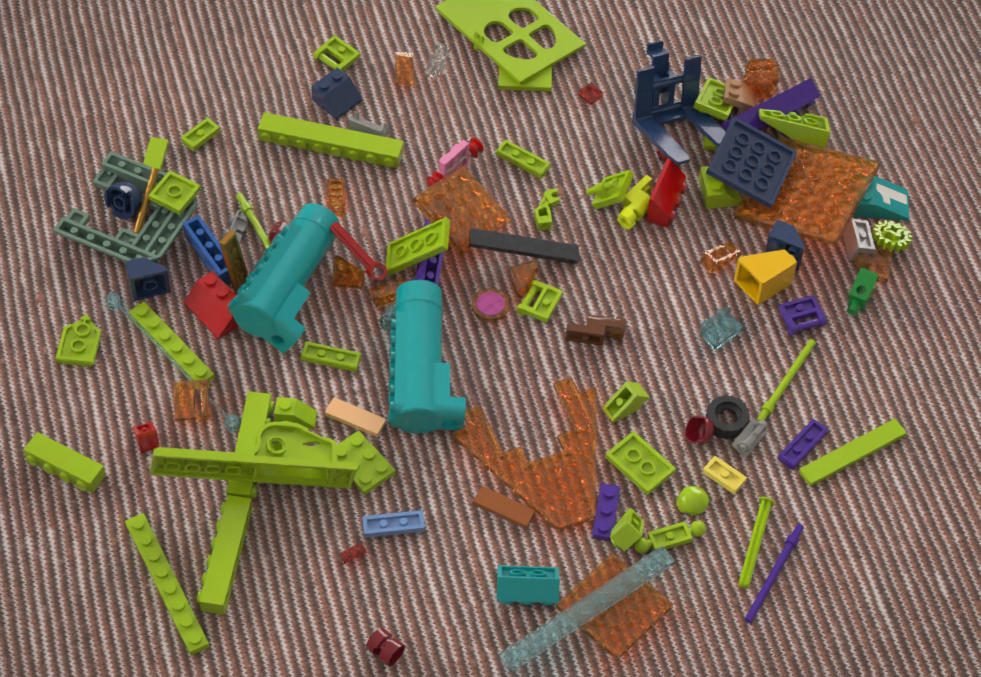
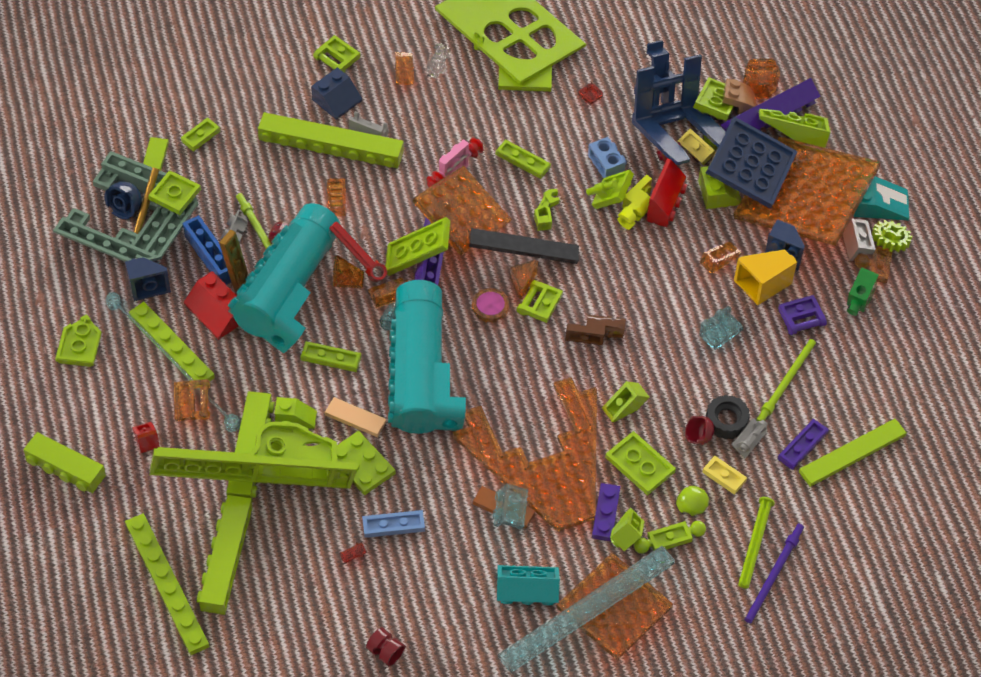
(510, 506): none -> clear light blue bracket
(606, 157): none -> medium blue brick
(696, 147): none -> light yellow plate

